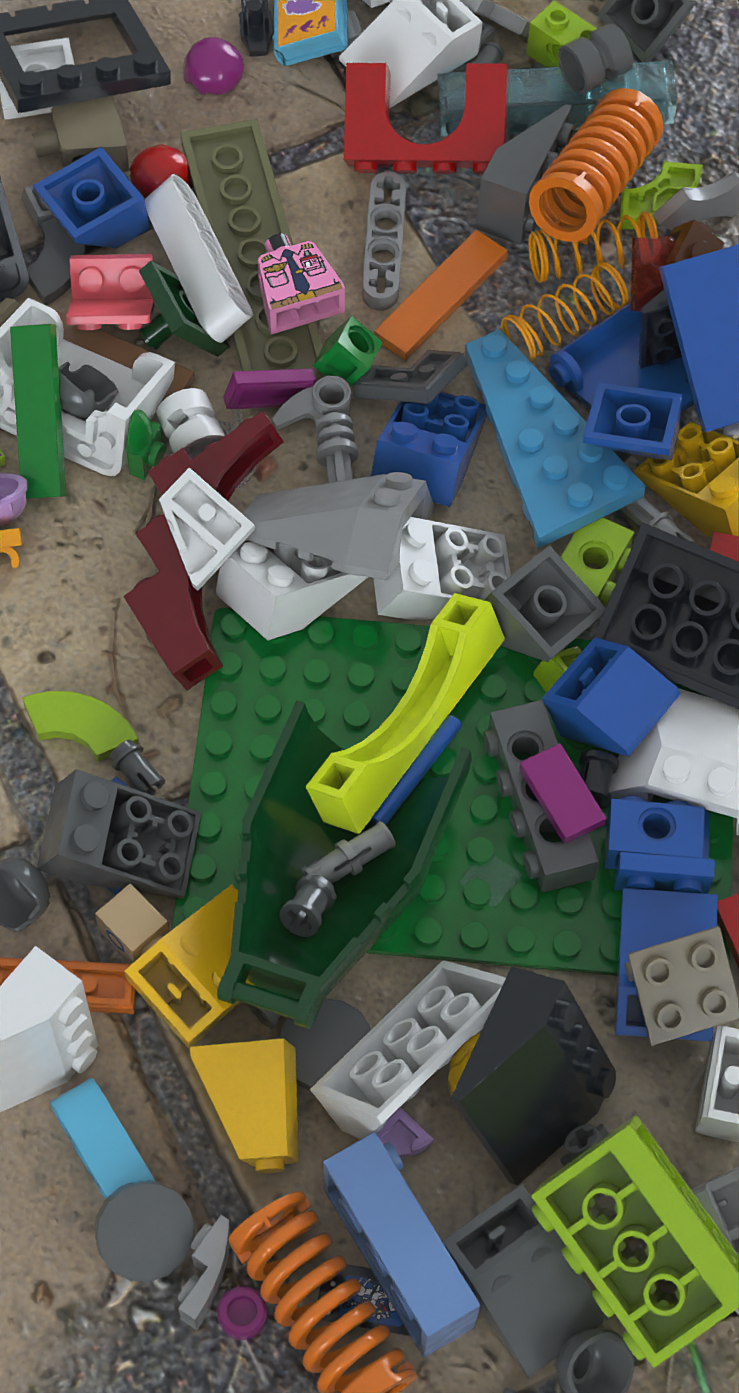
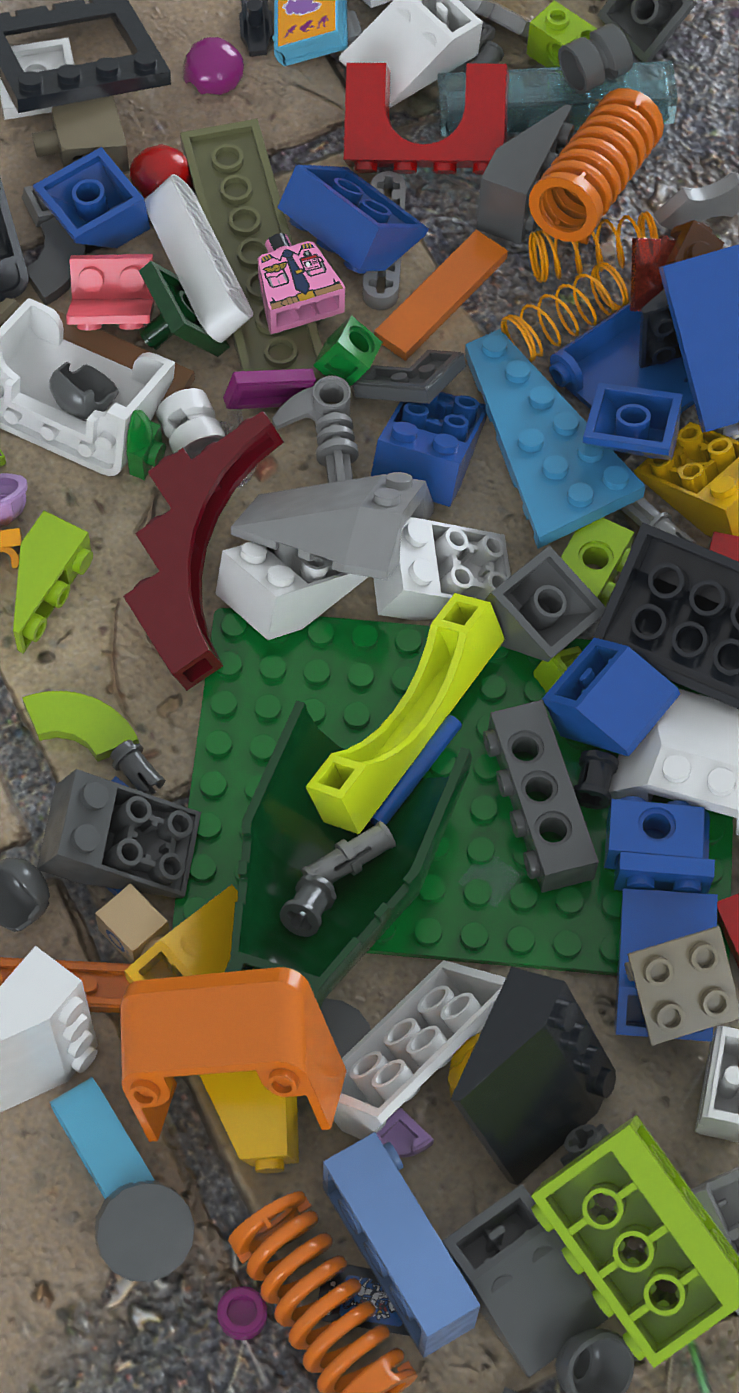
(38, 409): green tile -> none
(48, 564): none -> lime slope
(203, 526): white wing -> none
(211, 1259): light grey slope -> none
(226, 1025): none -> orange windscreen
(349, 217): none -> blue slope
(562, 793): magenta tile -> none
(657, 192): lime tile -> none

